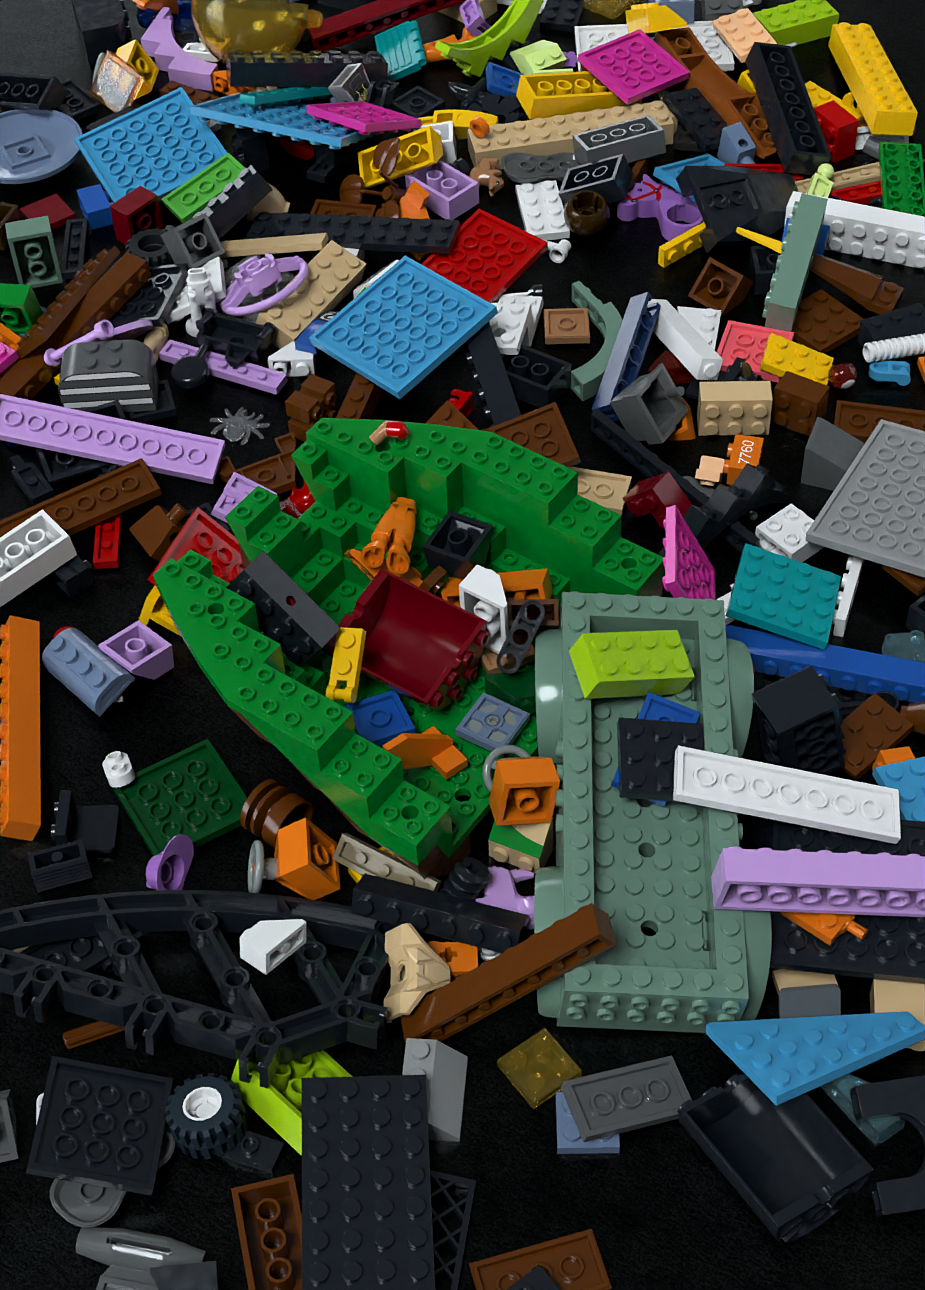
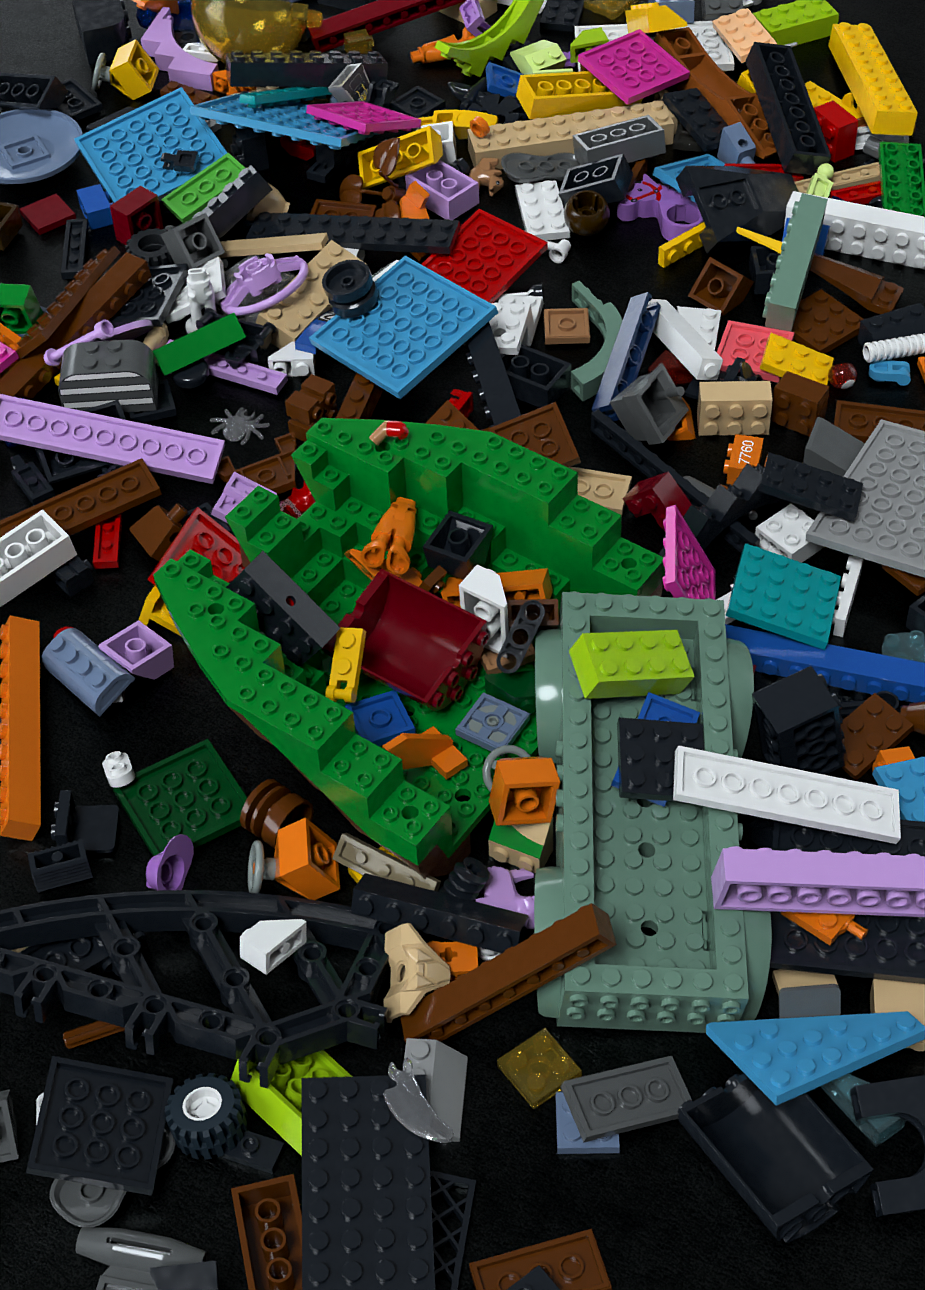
(34, 252): sand green brick -> none
(116, 83): clear piece -> none
(183, 161): none -> black plate
(198, 344): none -> green brick
(350, 288): none -> black wheel
(358, 41): none -> clear yellow brick
(401, 49): teal hinge -> none
(411, 1106): none -> clear piece
(587, 40): none -> lime slope
(710, 470): light nougat bracket -> none
(811, 487): none -> black plate

